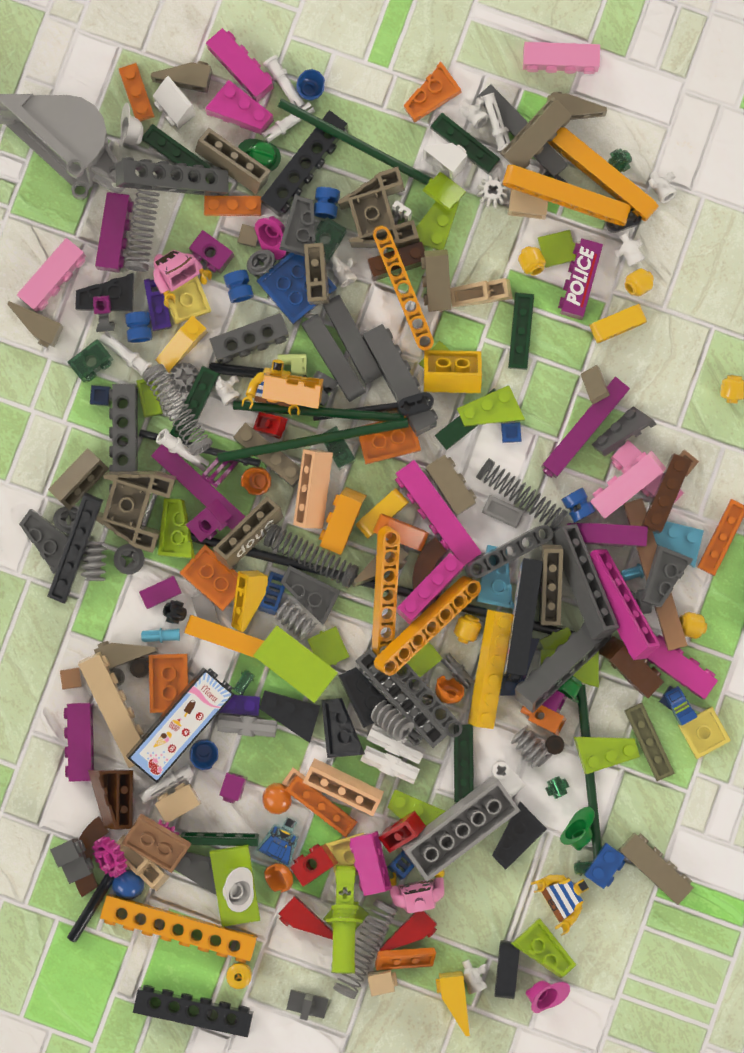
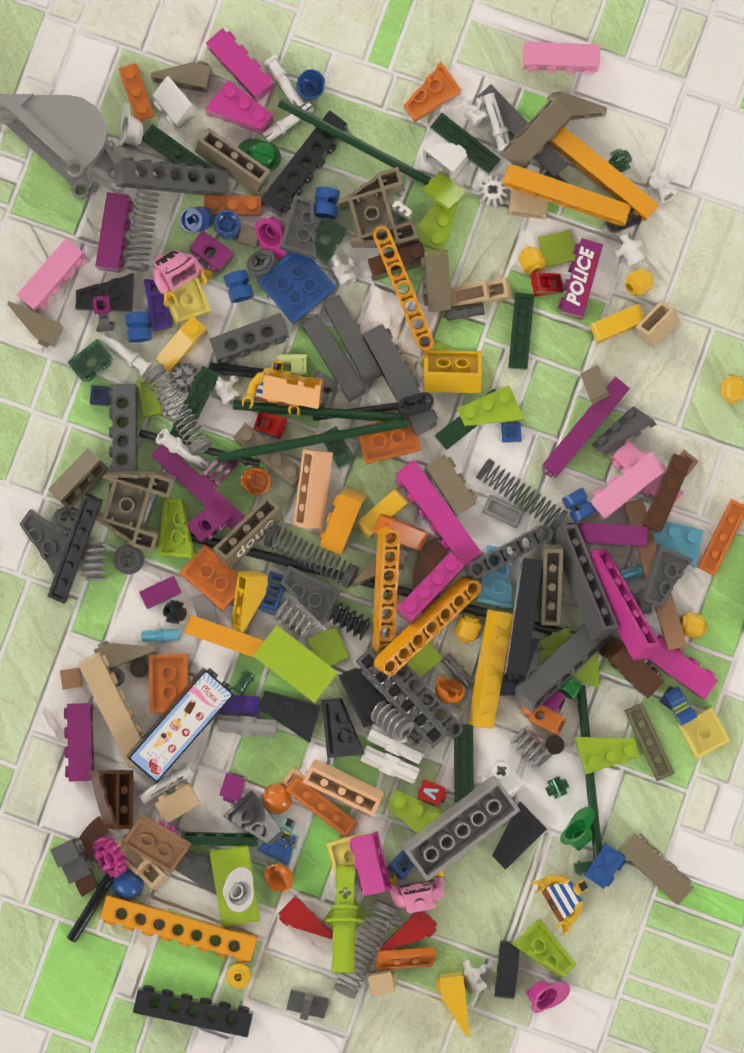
(196, 219): none -> blue wheel
(203, 754): blue hair -> none
(228, 225): none -> blue wheel
(255, 818): none -> dark grey wing
(316, 274): dark tan slope -> none
(324, 859): red brick -> none
(350, 620): none -> black piece
(402, 831): red brick -> none
(432, 792): none -> red brick
(465, 311): none -> dark grey pin
(546, 284): none -> red slope
(657, 324): none -> tan piece

